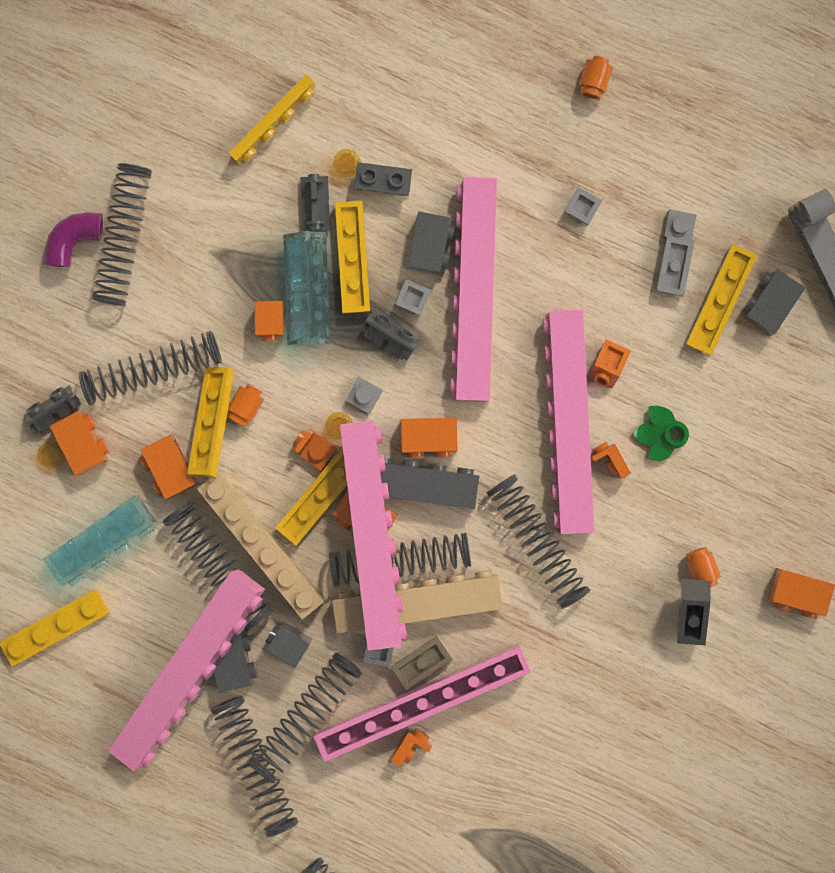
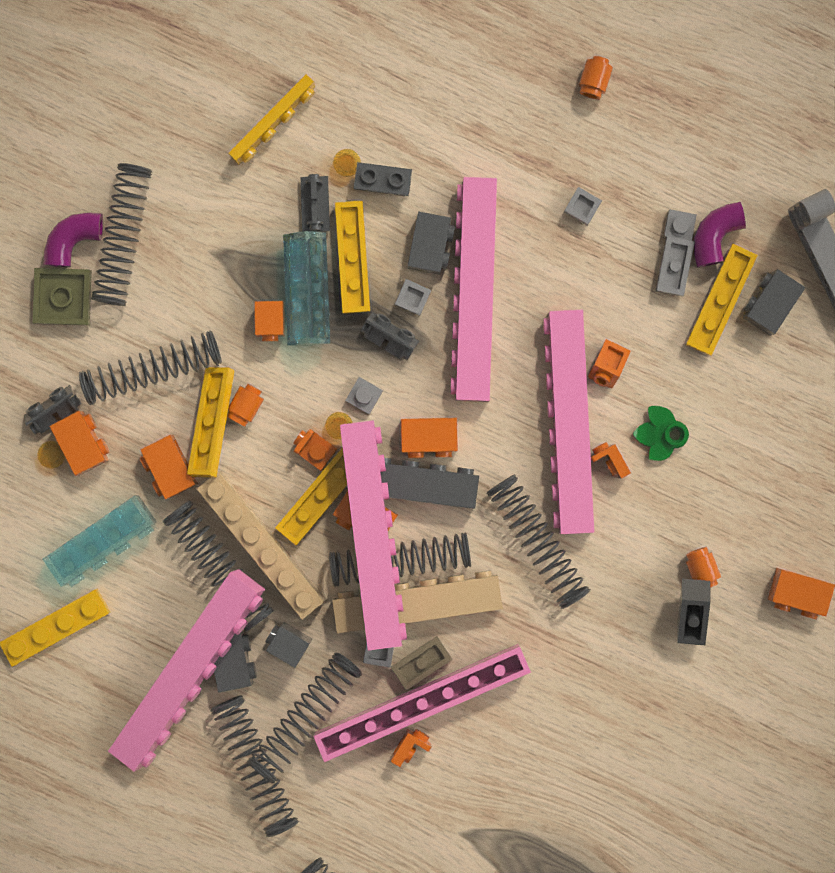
(62, 296): none -> olive plate
(713, 229): none -> magenta cylinder

